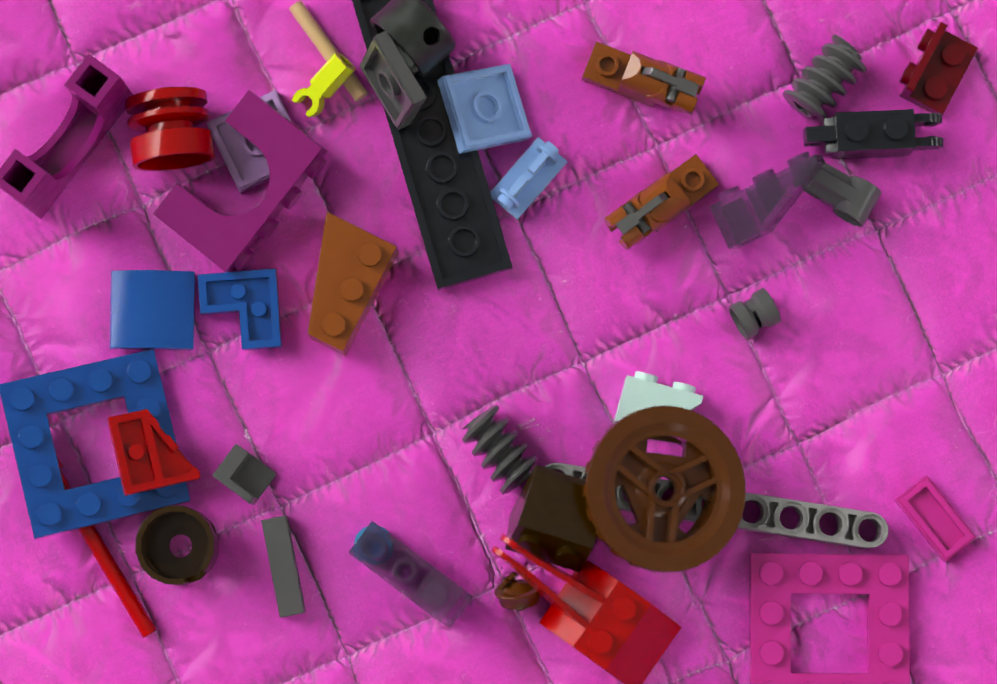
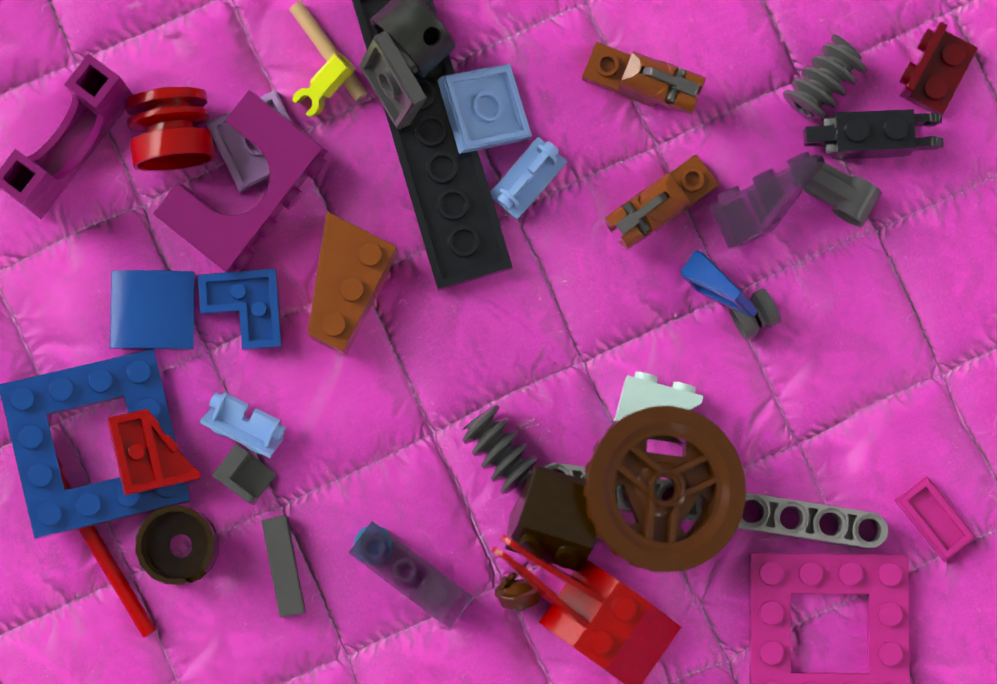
(227, 418): none -> light blue hinge
(713, 283): none -> blue slope

